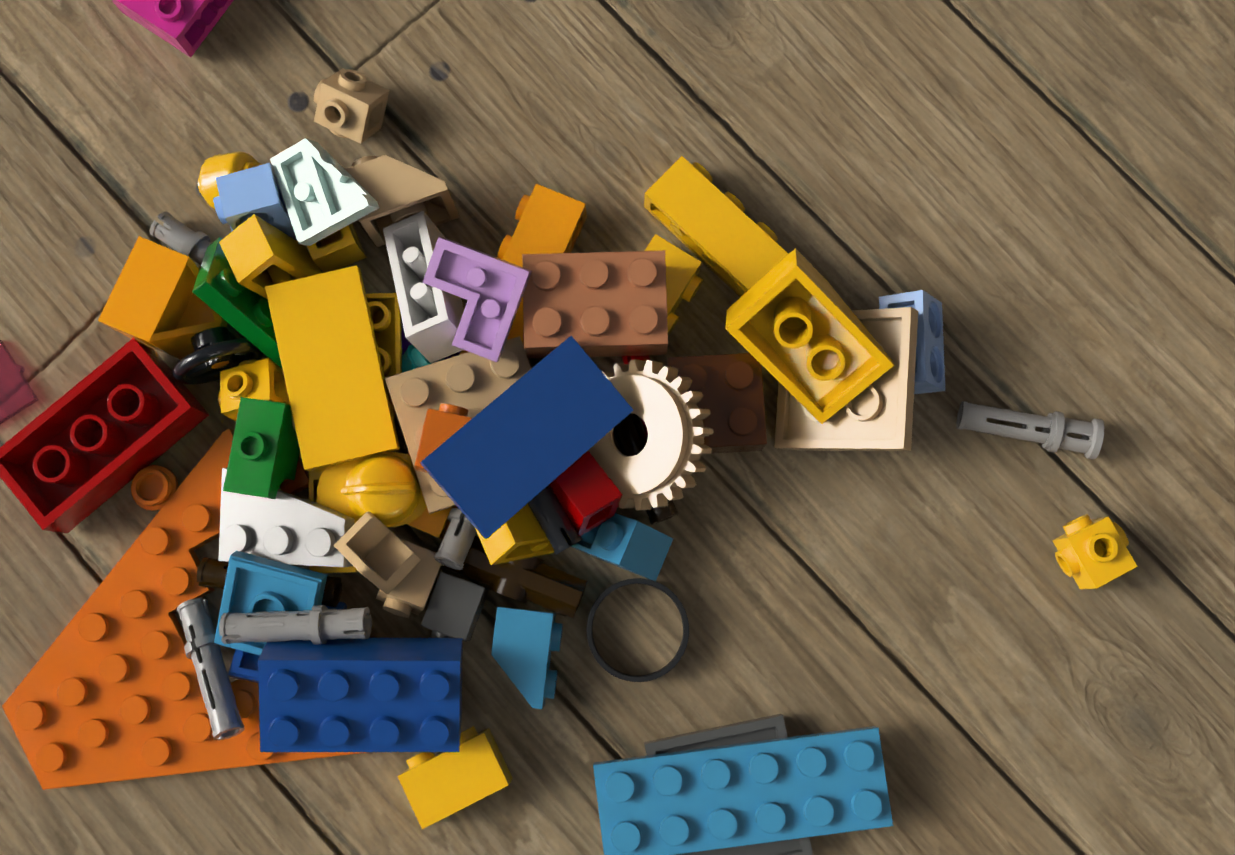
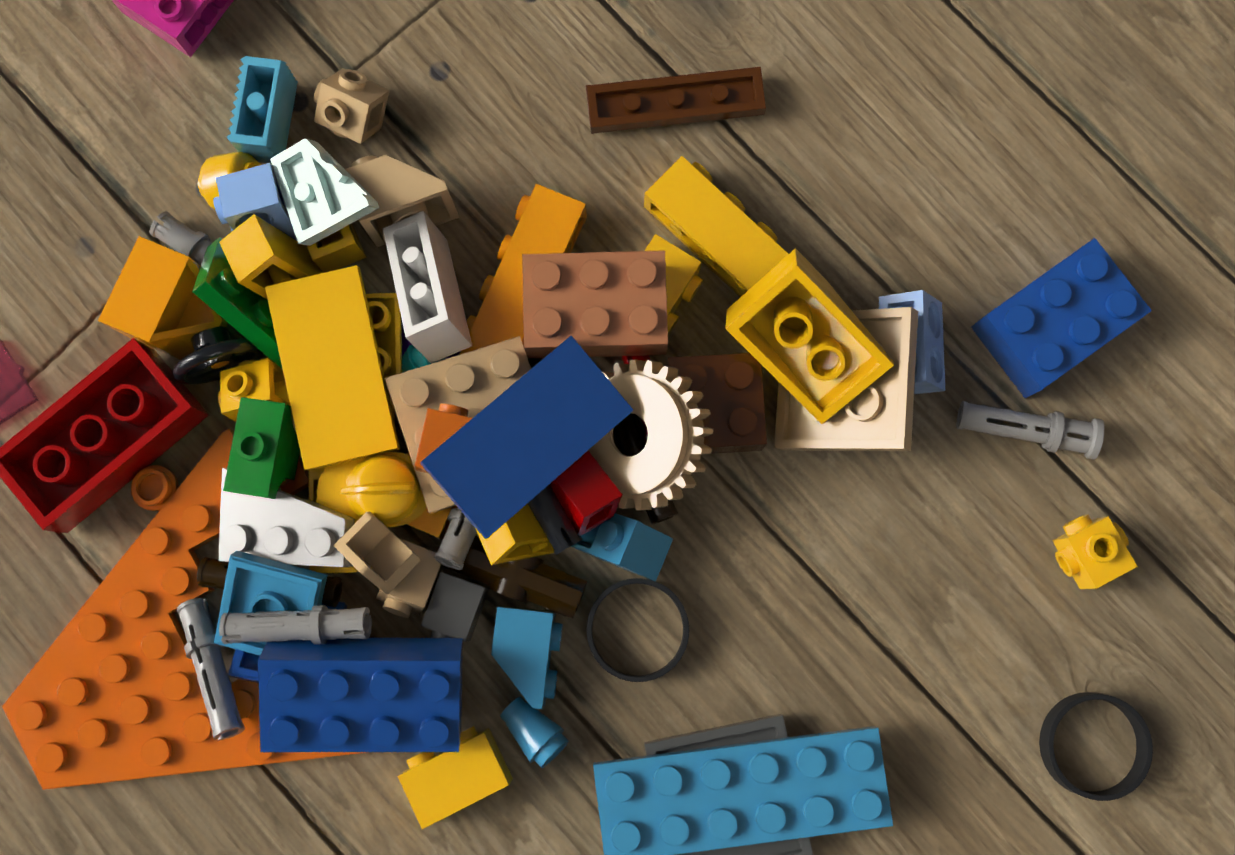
(263, 108): none -> medium azure brick
(492, 293): lavender plate -> none
(534, 732): none -> dark azure cone
(675, 100): none -> reddish brown plate
(1061, 318): none -> blue brick
(1143, 756): none -> black tyre

